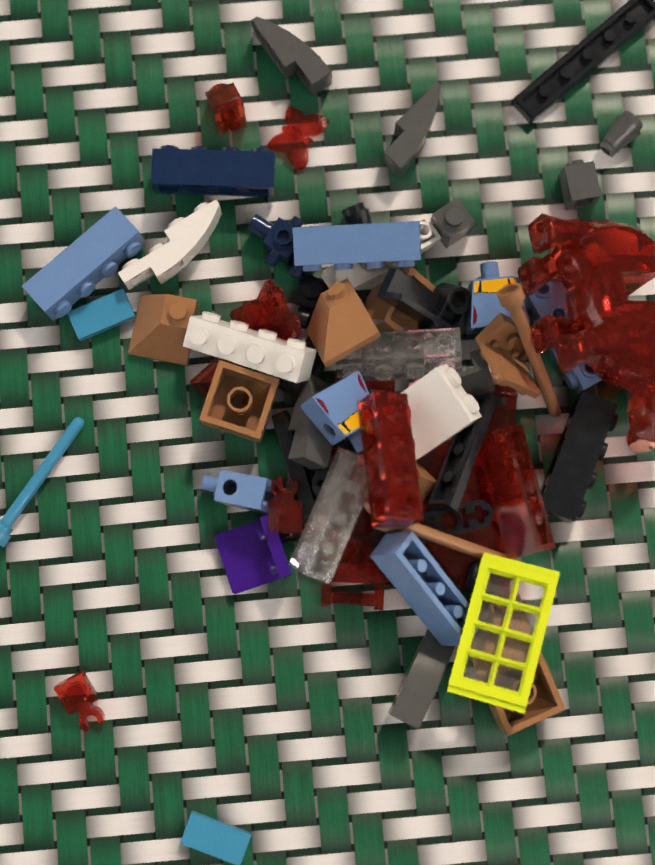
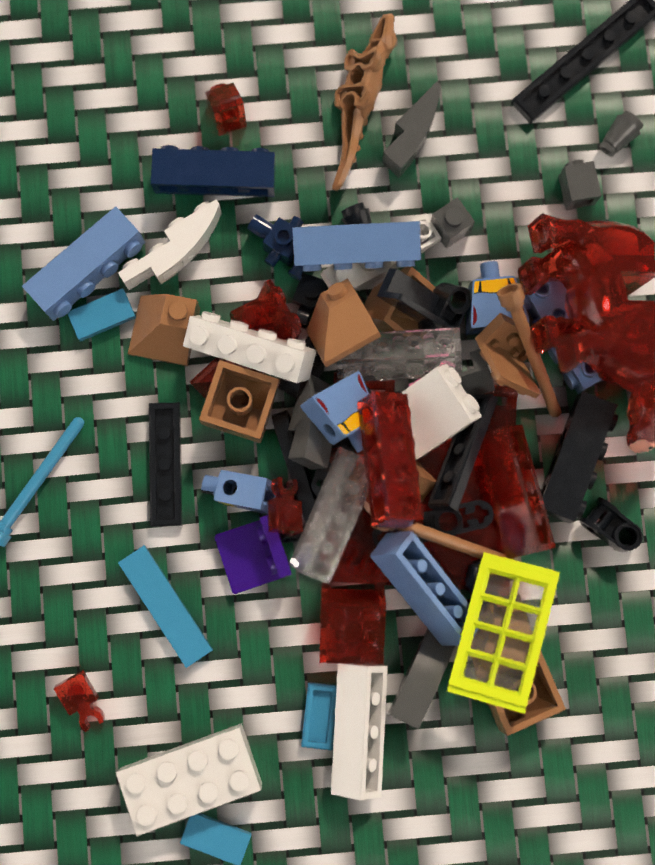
(165, 464): none -> black tile
(165, 606): none -> dark azure tile
(189, 779): none -> white brick
(292, 55): dark grey slope -> none
(296, 133): clear red piece -> none
(319, 716): none -> dark azure tile
(352, 626): none -> clear red brick
(359, 731): none -> white brick
(360, 91): none -> medium nougat animal
(610, 525): none -> black piece

